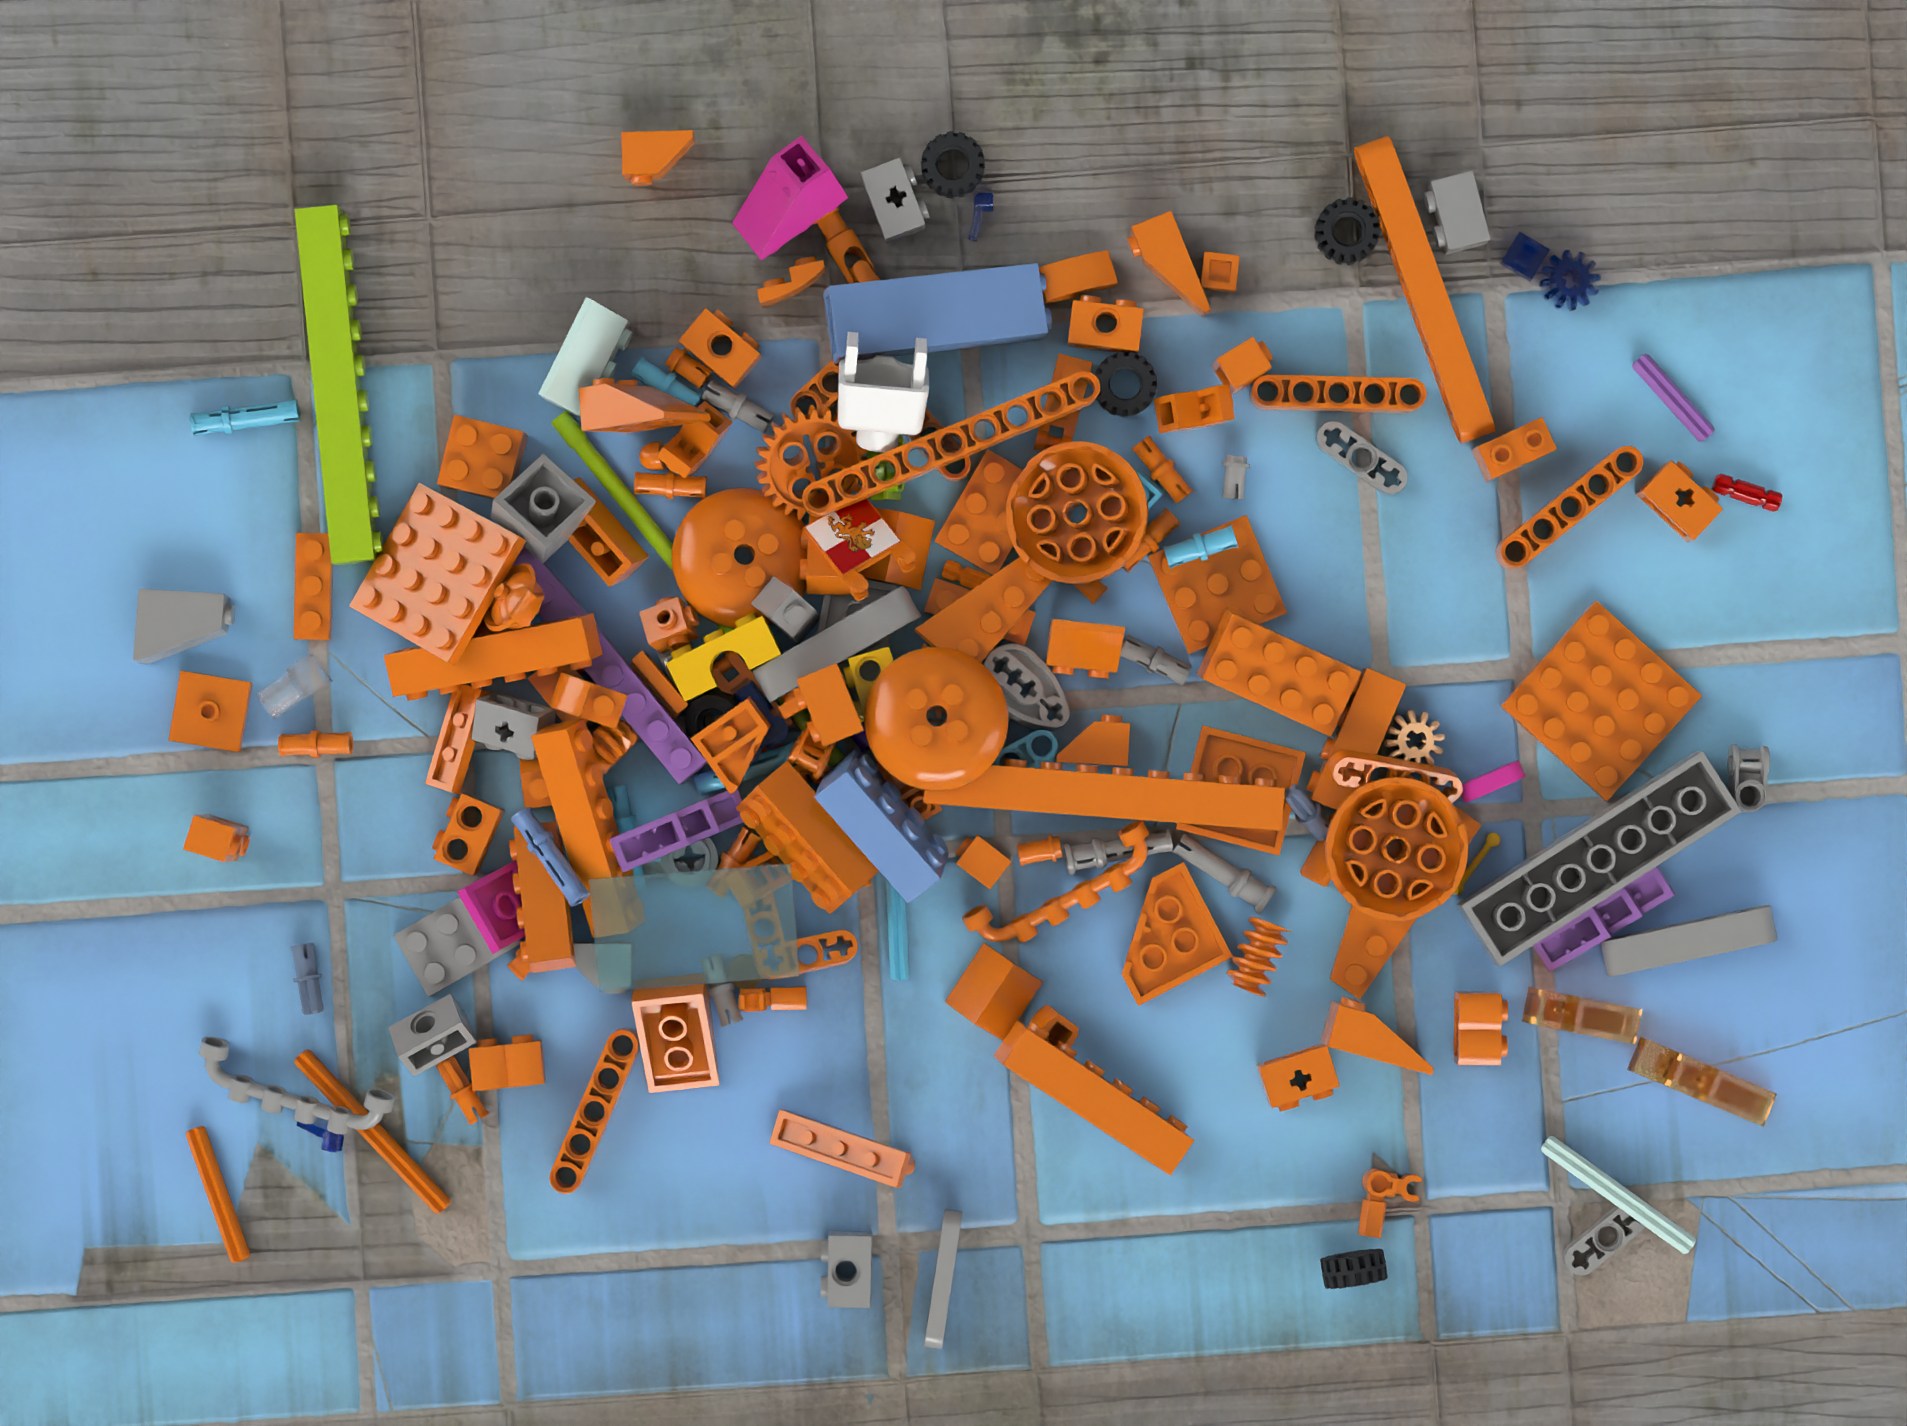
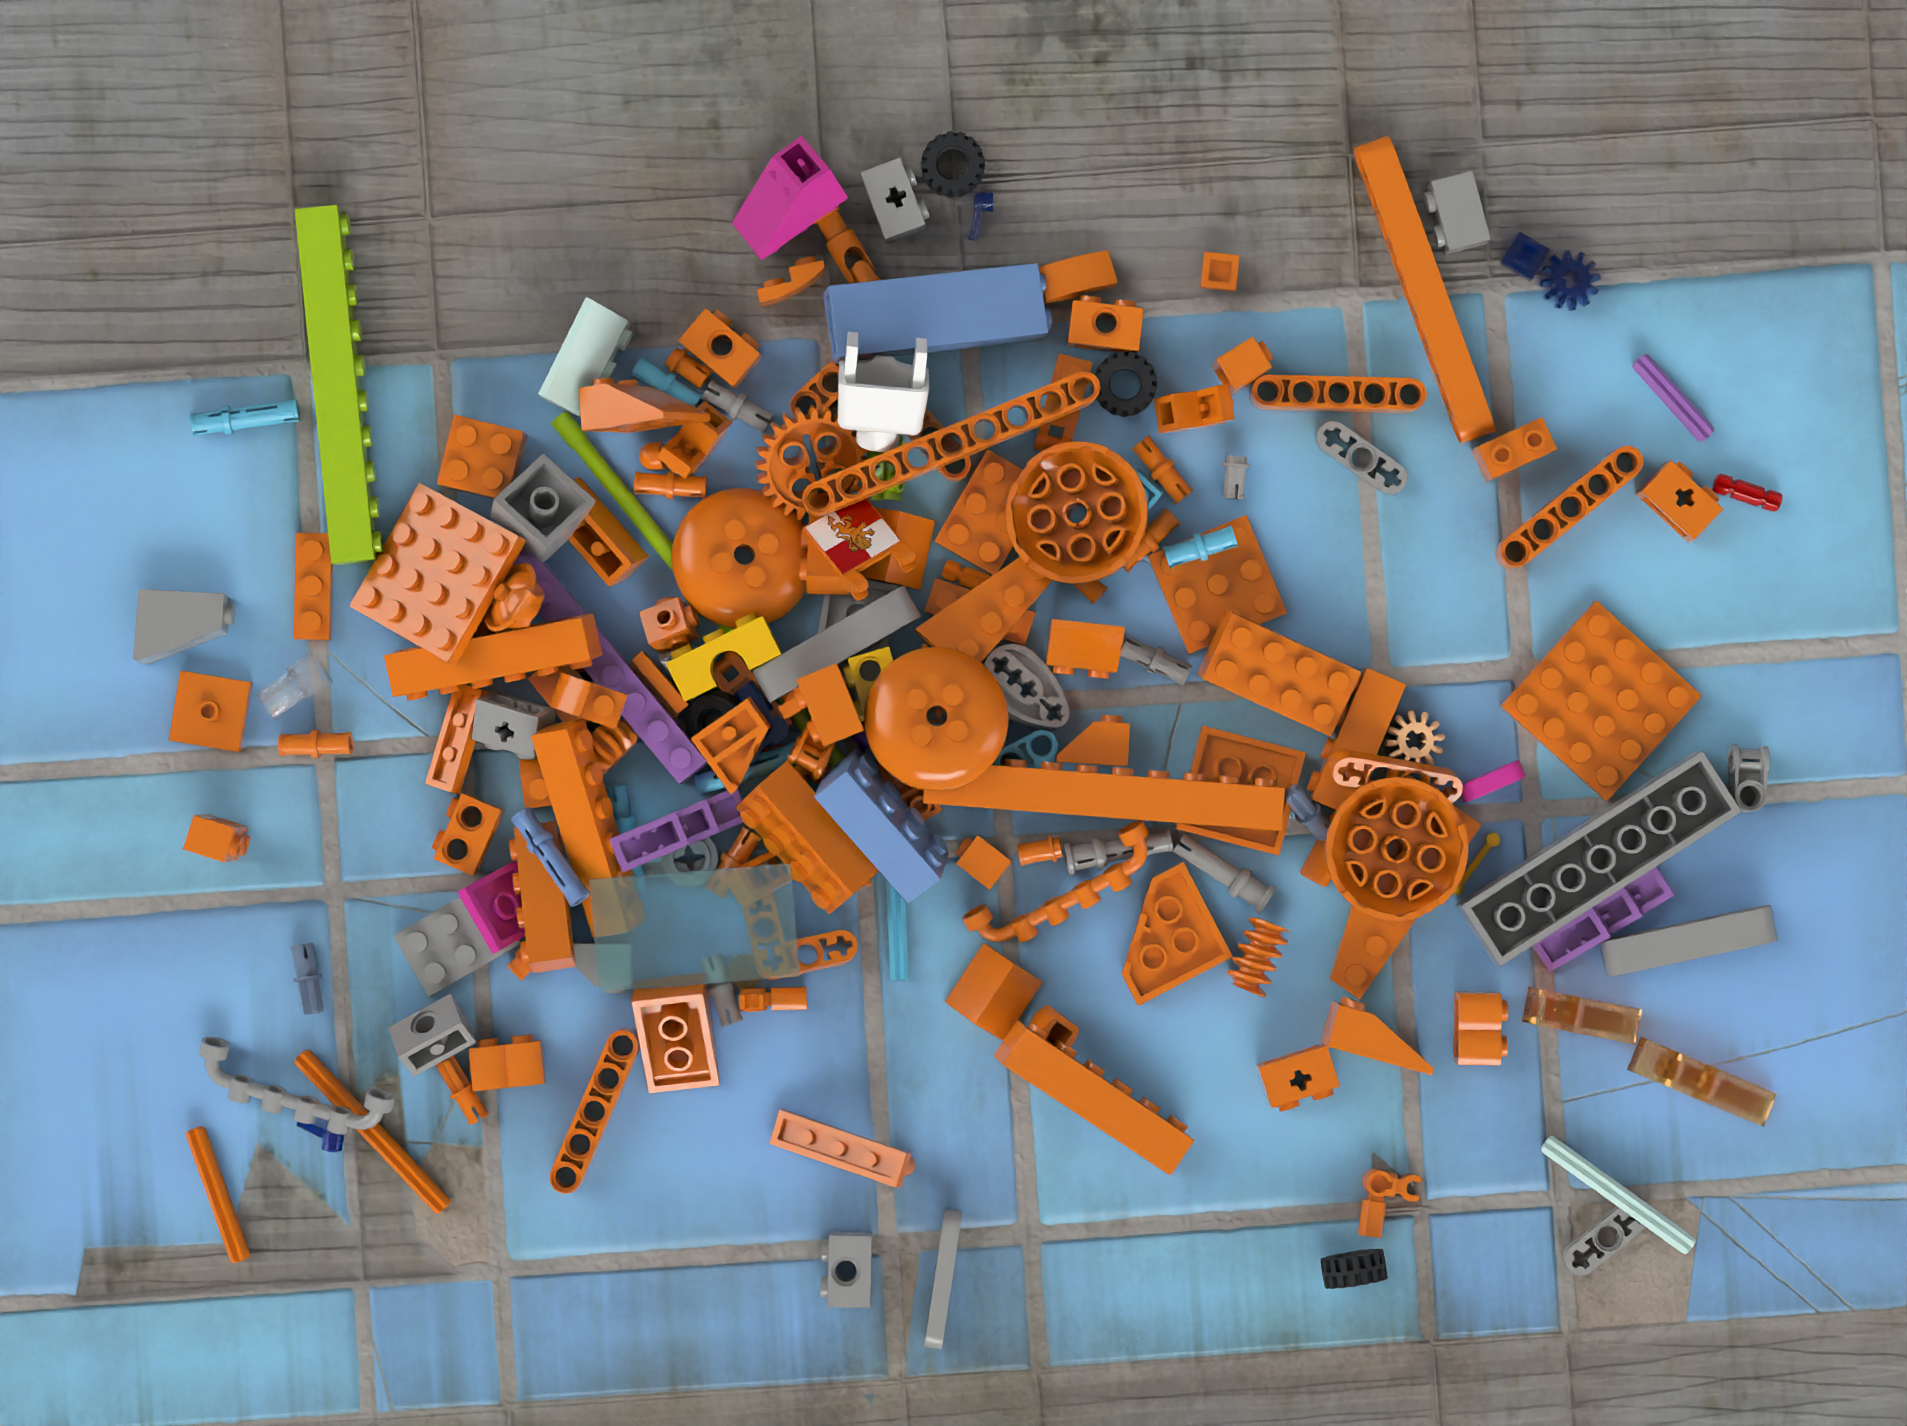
(652, 153): orange slope -> none
(786, 610): light grey slope -> none
(1166, 256): orange slope -> none
(1347, 209): black tyre -> none

